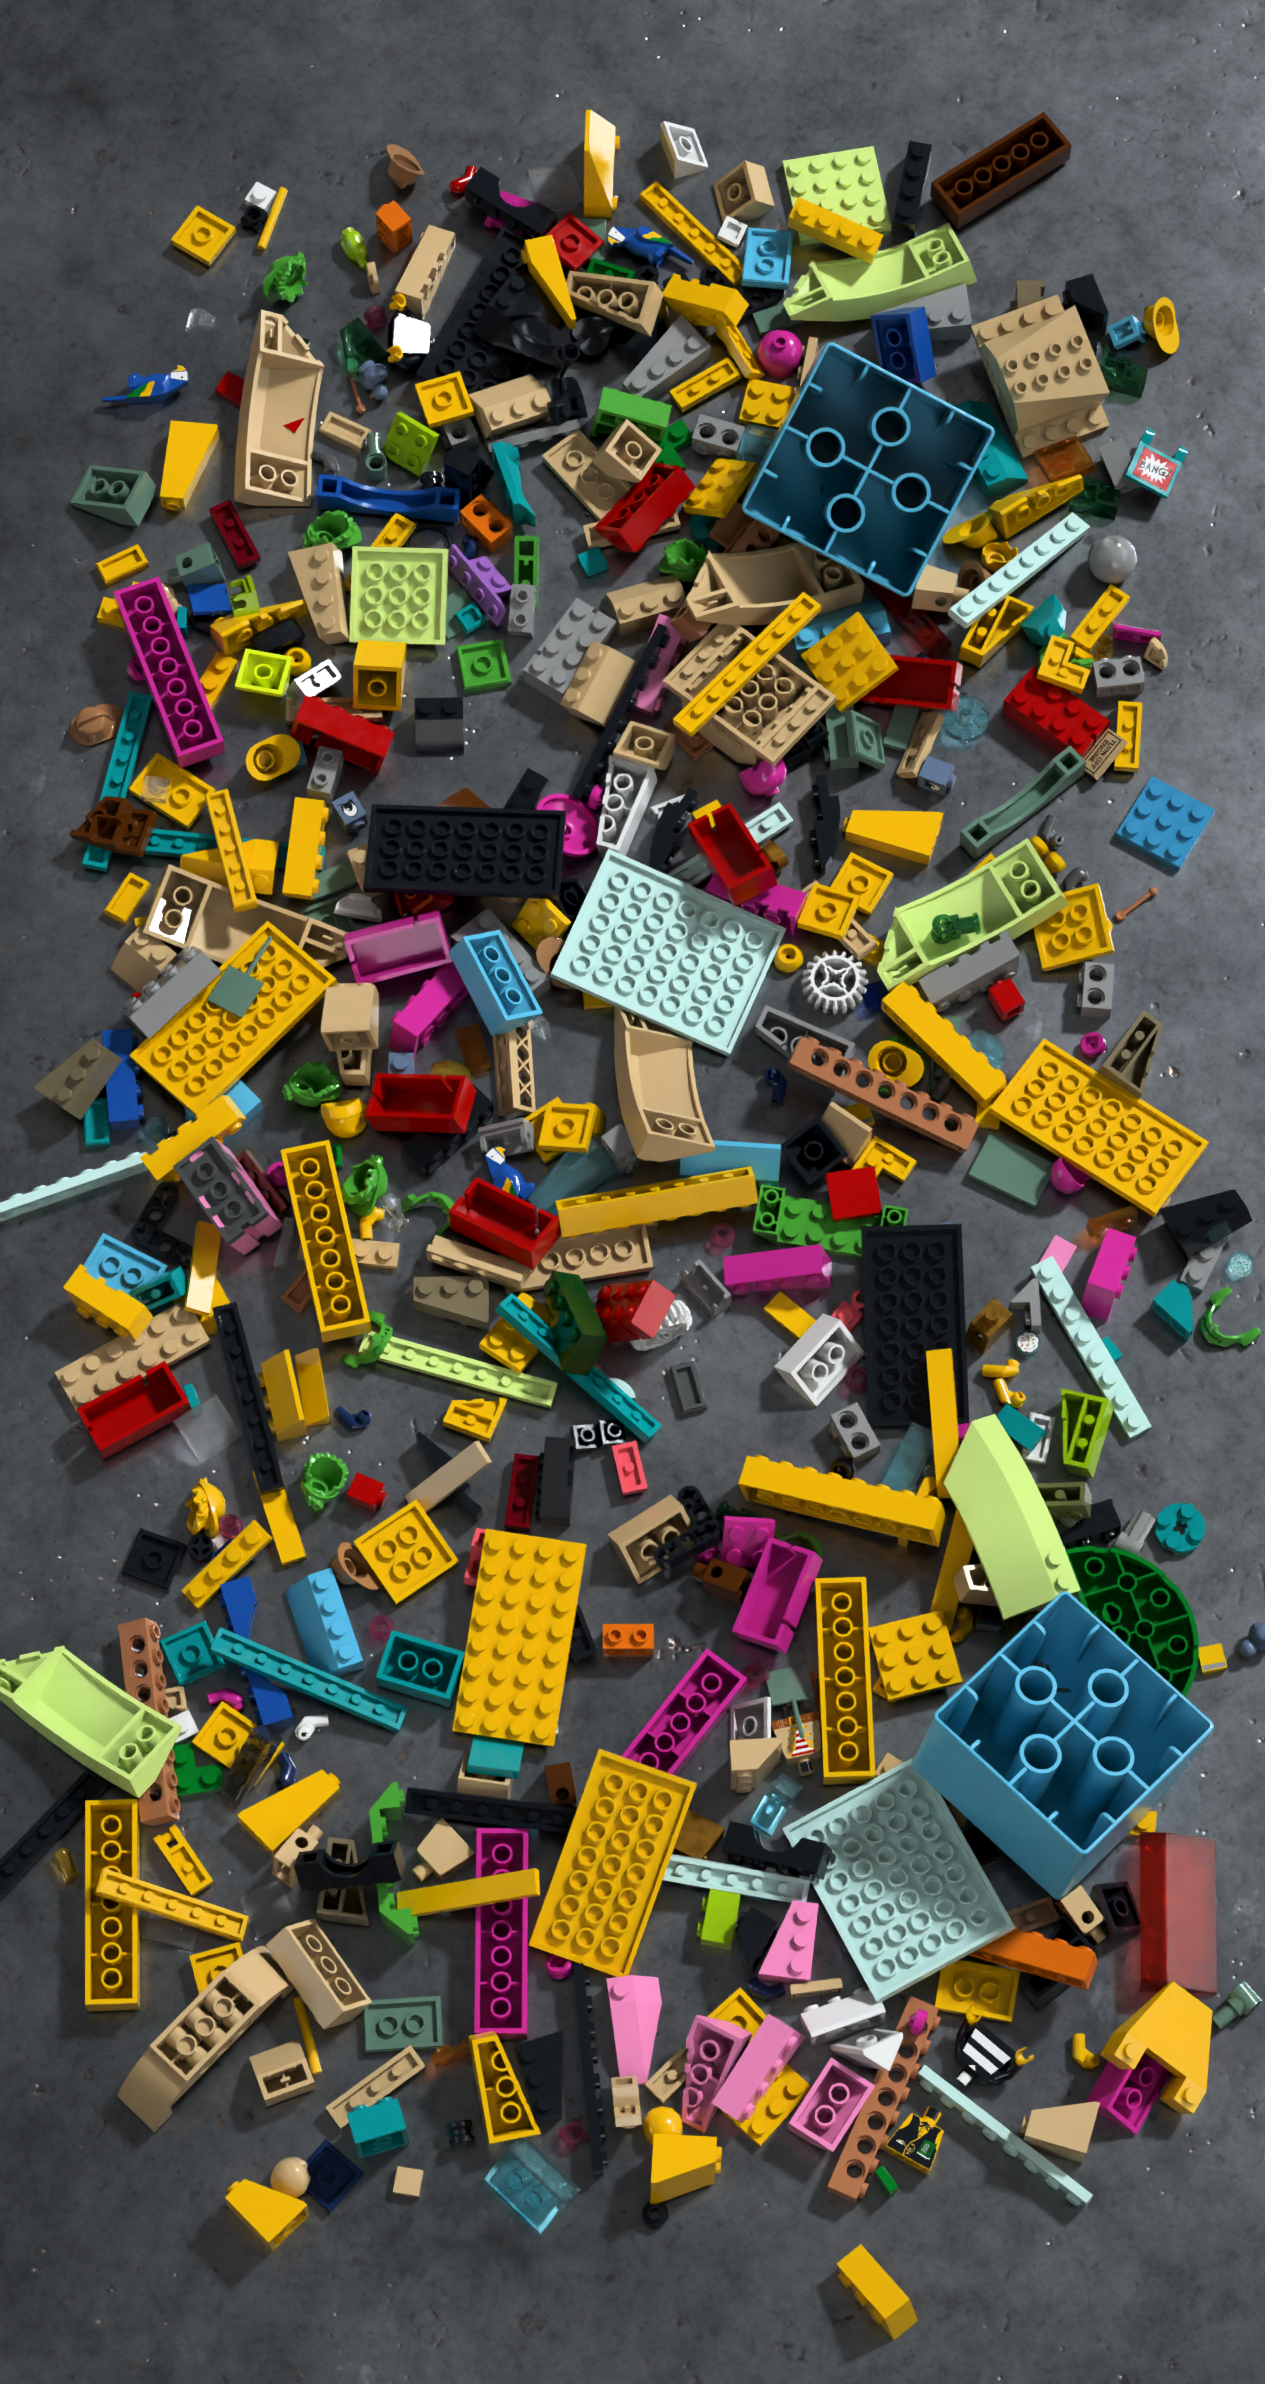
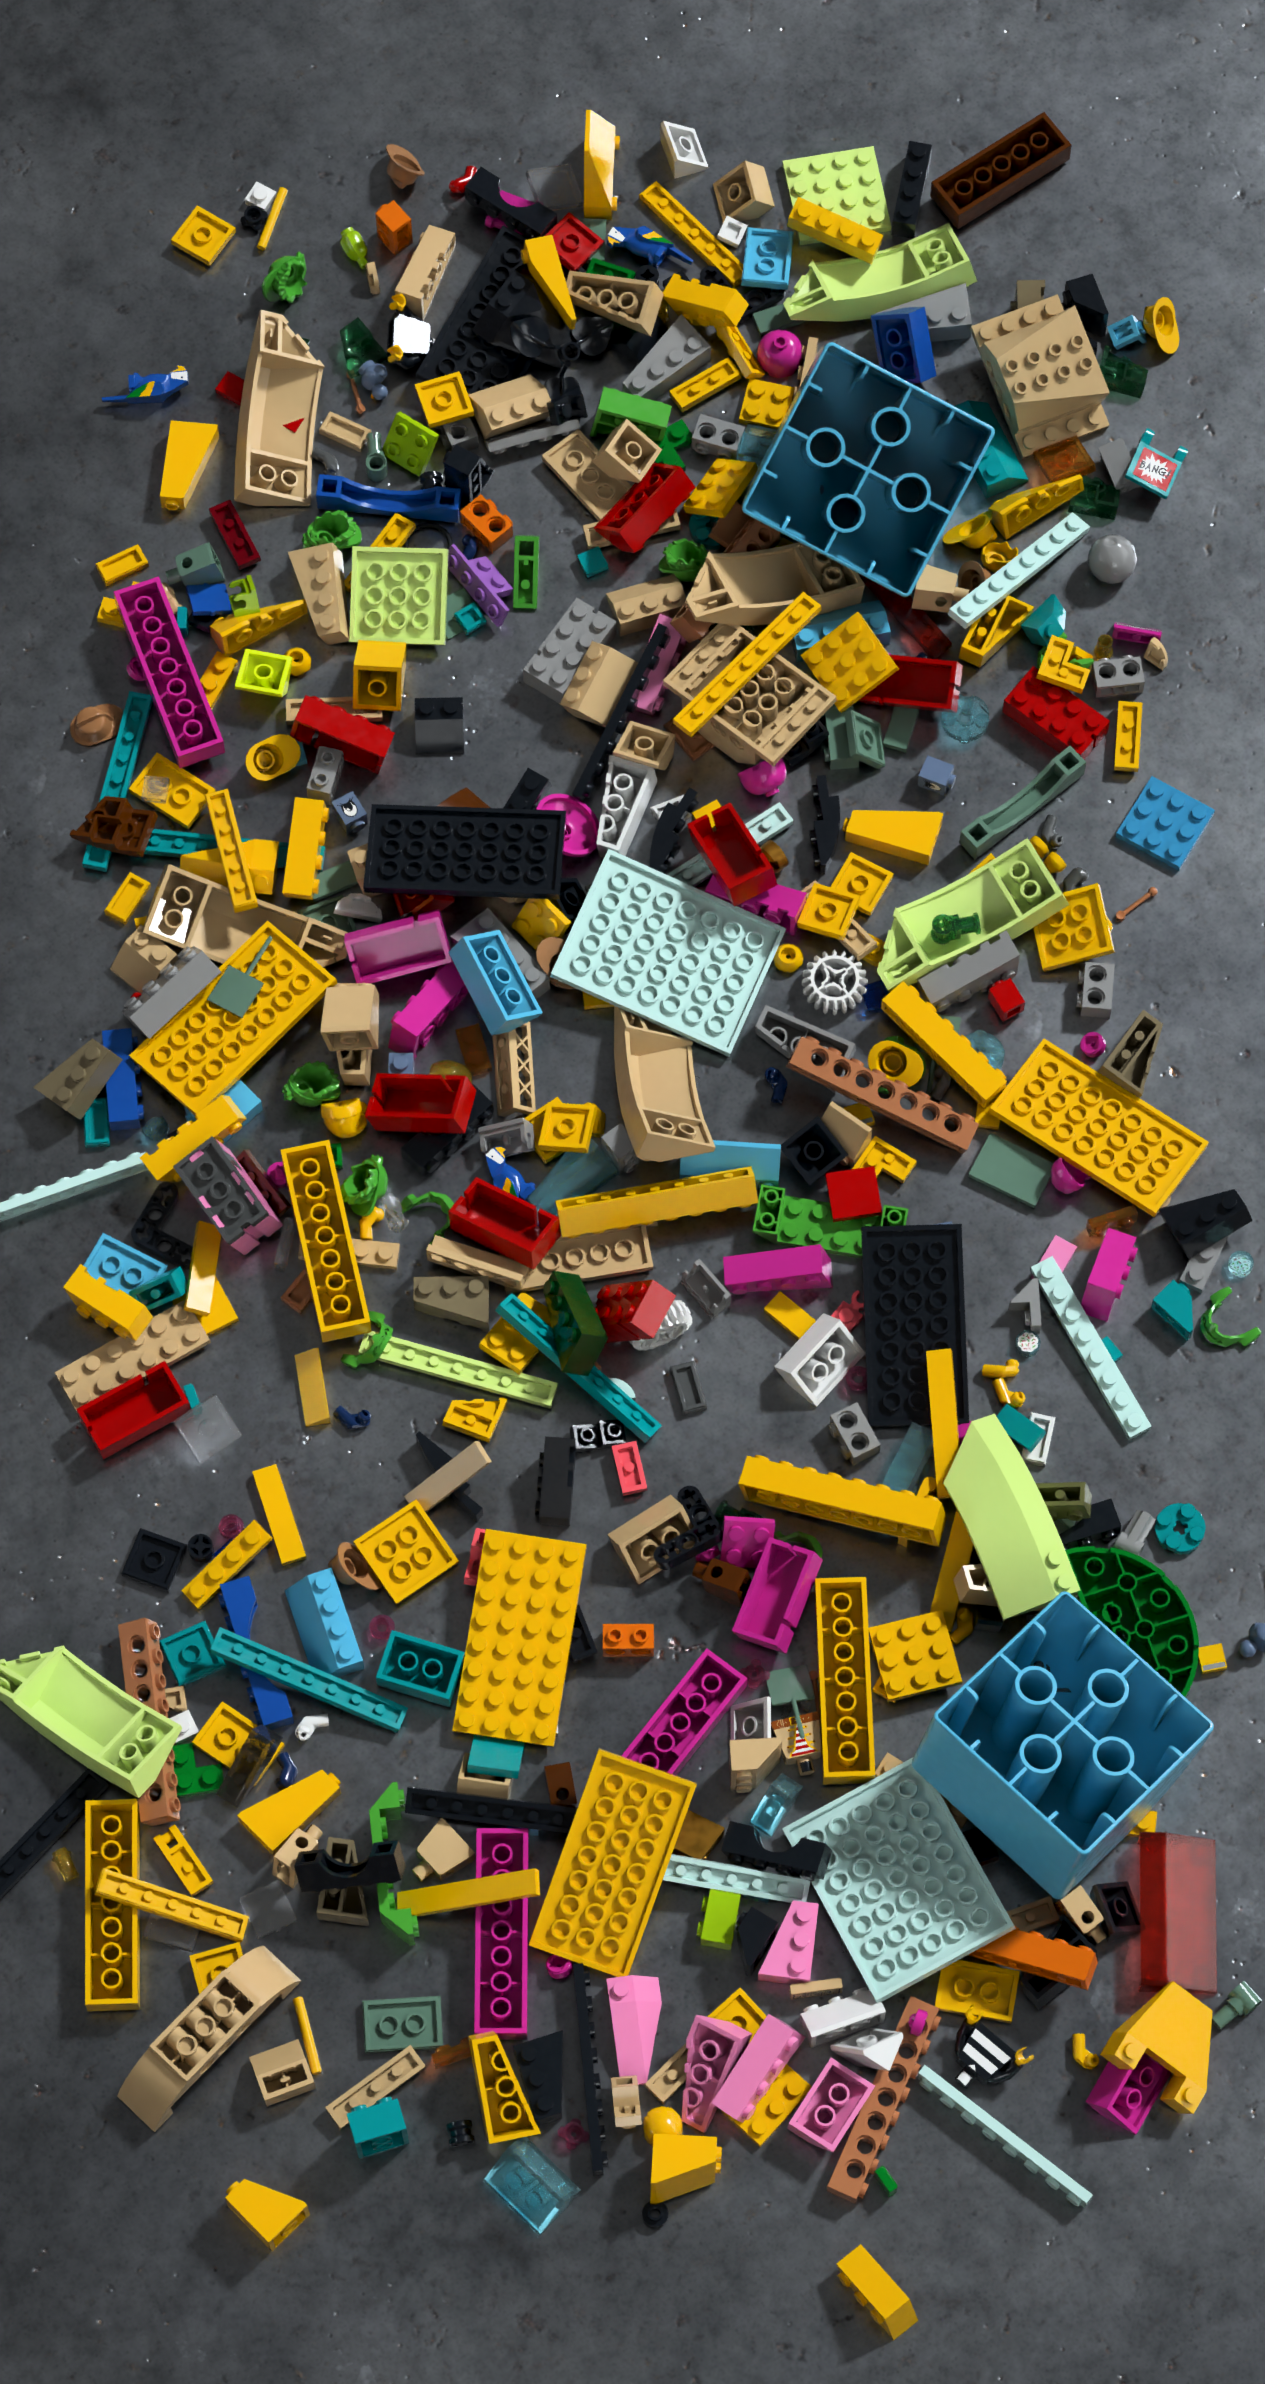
(115, 494): sand green slope -> none
(201, 314): clear animal -> none
(207, 1509): yellow hair -> none
(226, 1695): dark pink arm -> none
(248, 1398): black plate -> none
(277, 636): black slope -> none
(282, 1397): yellow slope -> none
(290, 2177): tan hair -> none
(314, 681): hinge -> none
(318, 1973): tan brick -> none
(322, 1479): bright green hair -> none
(331, 2176): dark blue tile -> none
(366, 1493): red brick -> none
(375, 317): clear pink plate -> none
(408, 2181): tan tile -> none
(483, 665): bright green tile -> none
(507, 470): teal slope -> none
(522, 610): light grey brick -> none
(522, 1492): dark red plate -> none
(540, 1022): clear animal -> none
(596, 797): dark pink tile -> none
(722, 1242): clear pink plate -> none
(763, 1992): dark blue arm -> none
(847, 1463): black plate -> none
(917, 2140): black torso -> none
(920, 744): tan plate -> none
(991, 1324): pearl gold torso -> none
(1061, 2129): tan slope -> none
(1084, 1430): lime wedge -> none
(1099, 618): yellow plate -> none
(1103, 753): tan tile -> none

